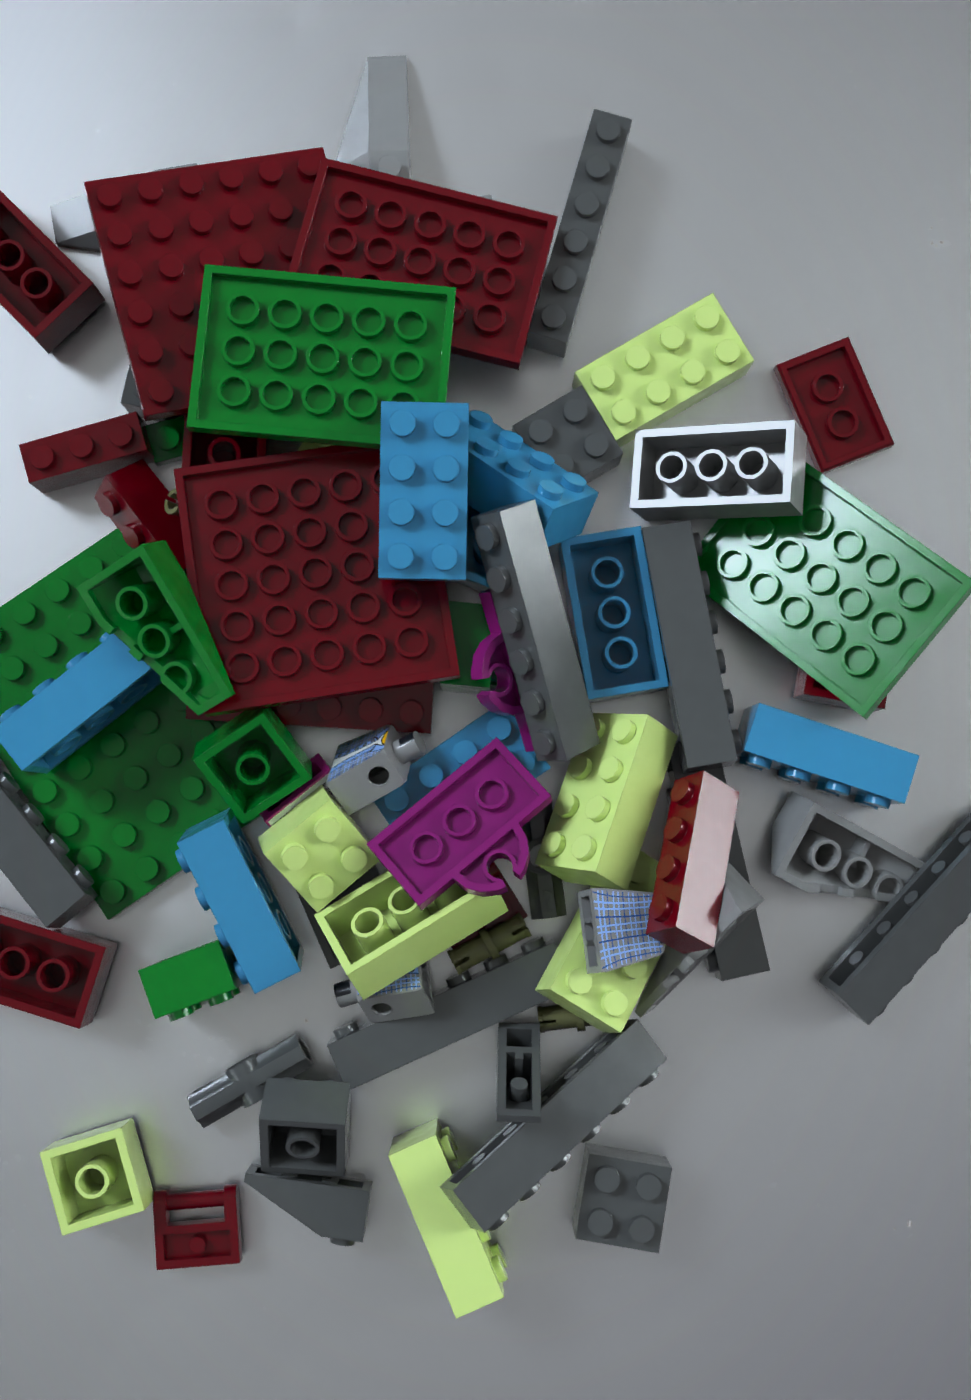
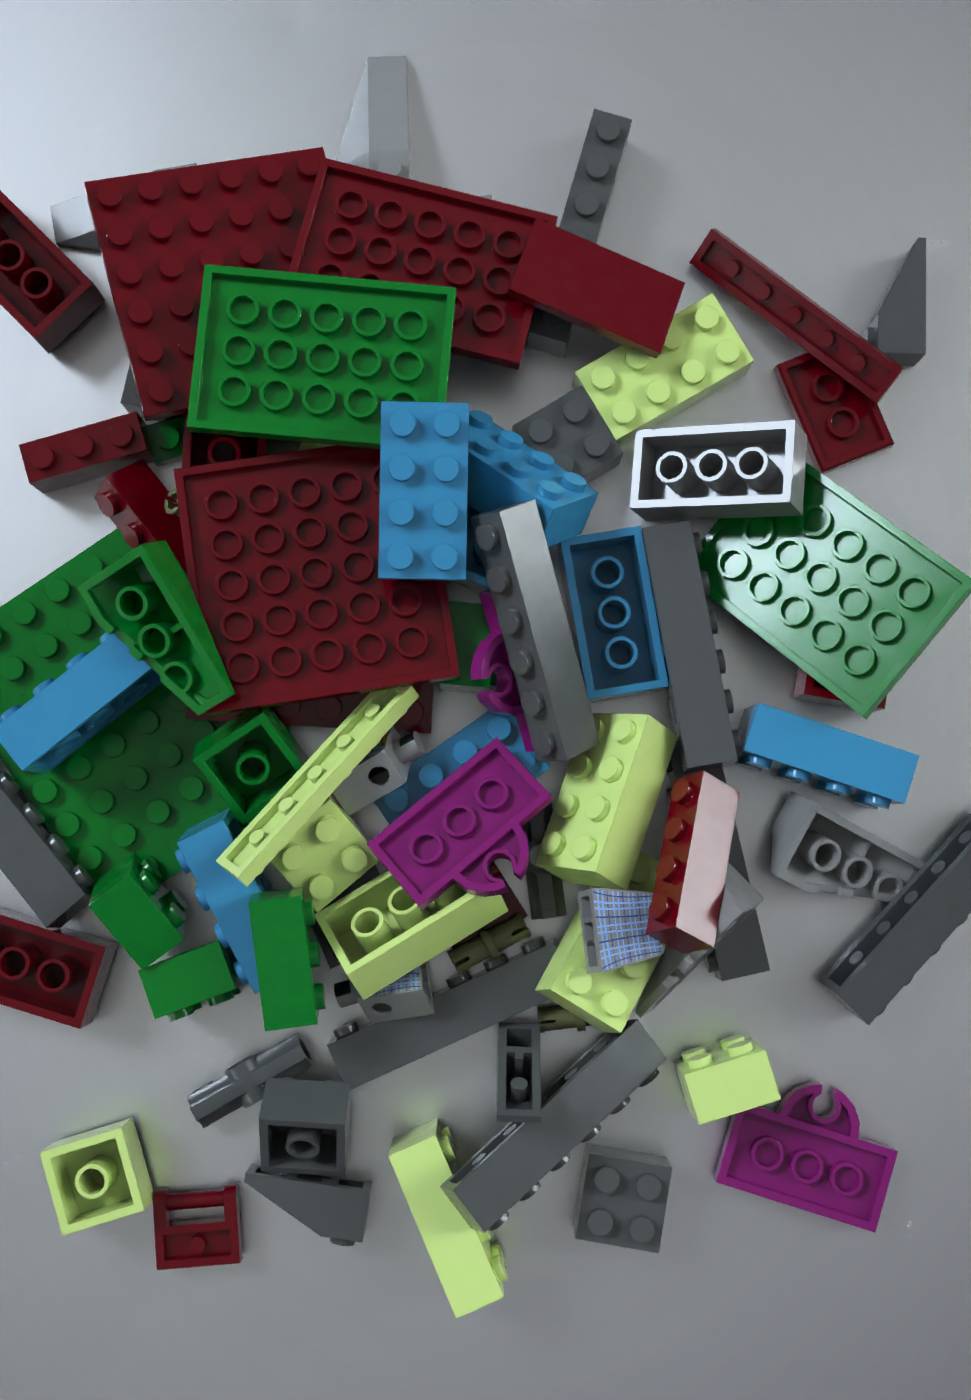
(139, 909): none -> green brick
(286, 958): none -> green brick
(314, 782): none -> yellowish green plate
(596, 288): none -> dark red tile
(726, 1078): none -> yellowish green brick
(796, 315): none -> dark red plate
(808, 1158): none -> magenta plate
(901, 316): none -> dark grey slope

